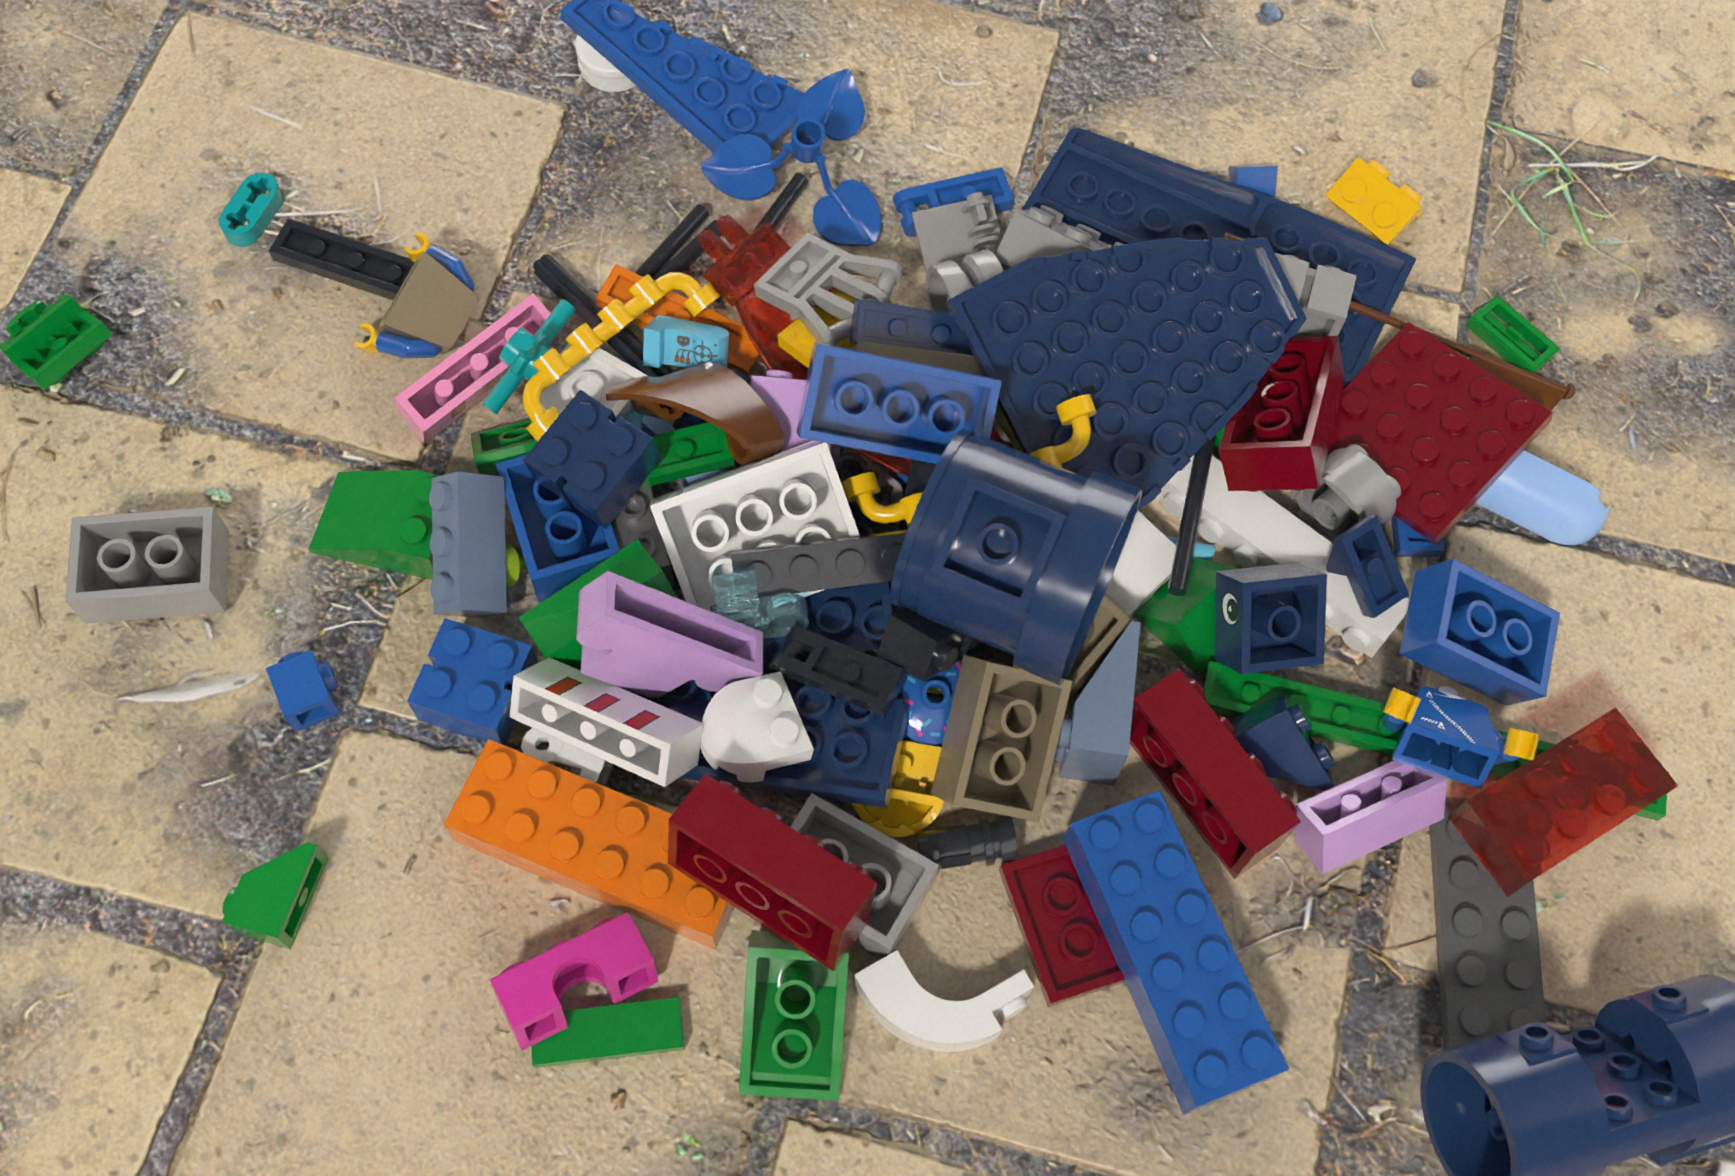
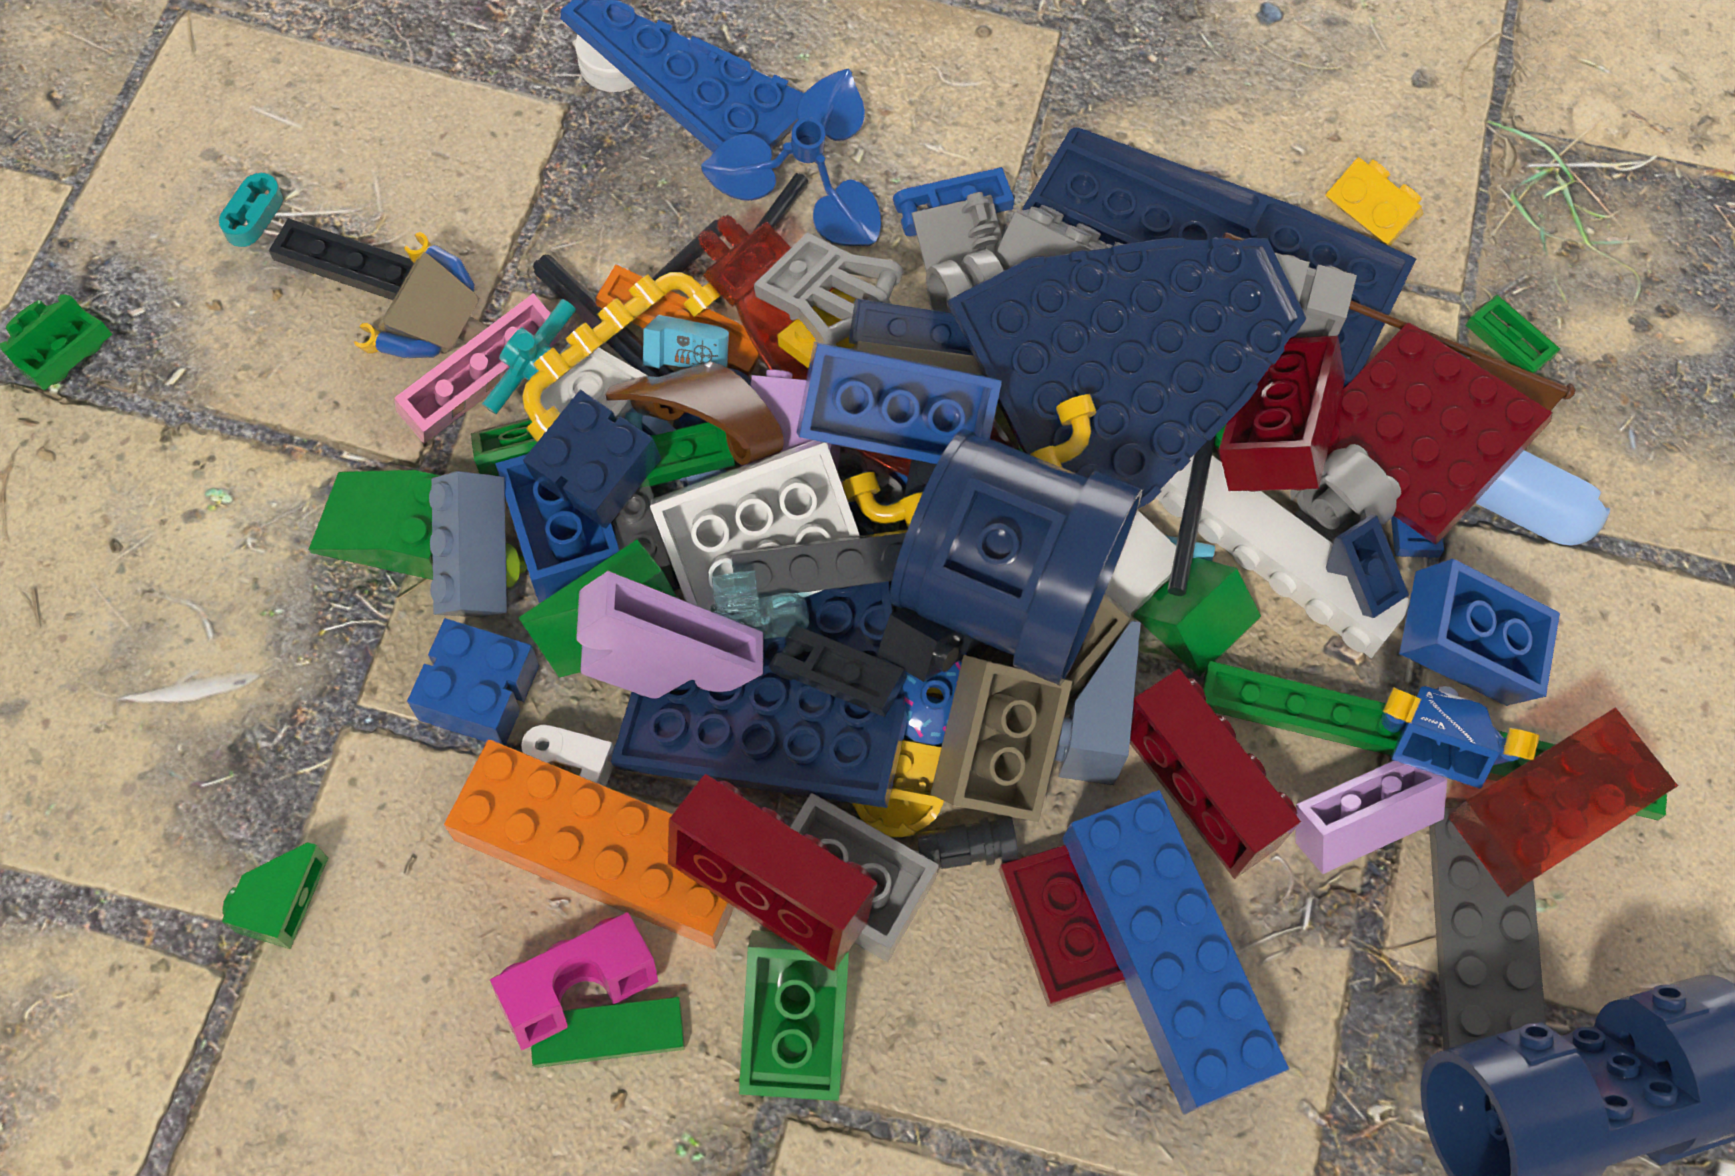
(147, 565): light grey brick -> none
(304, 689): blue brick -> none
(606, 721): white brick -> none
(673, 241): black bar -> none
(754, 728): white slope -> none
(934, 1022): white arch -> none
(1255, 177): blue slope -> none
(1270, 617): dark blue brick -> none
(1282, 743): dark blue slope -> none

